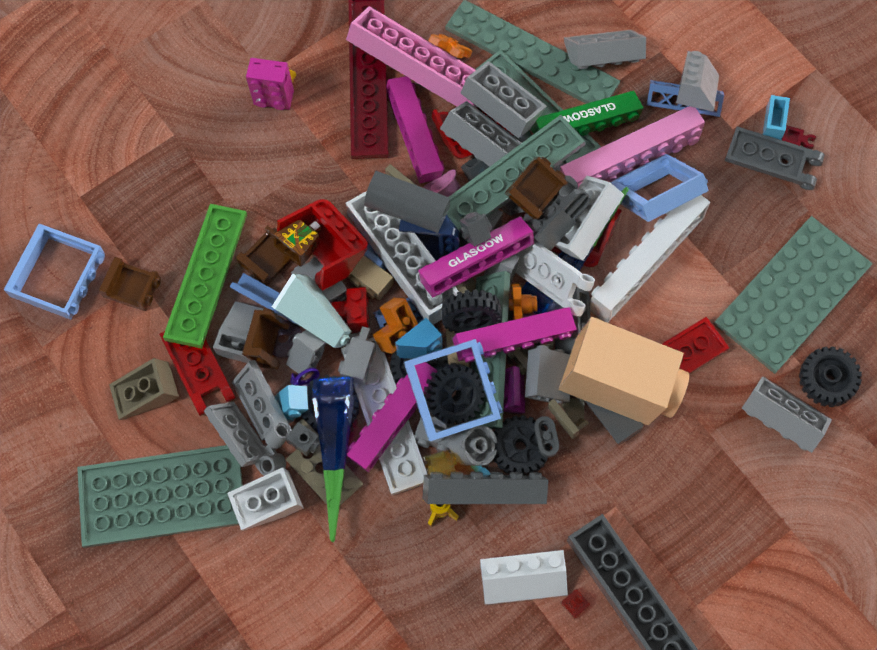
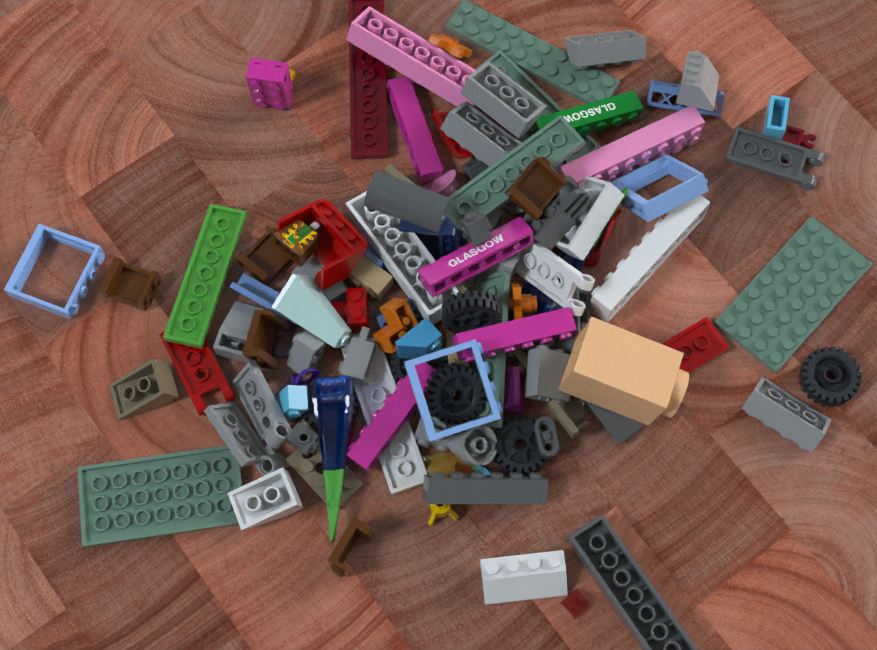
(338, 556): none -> reddish brown panel

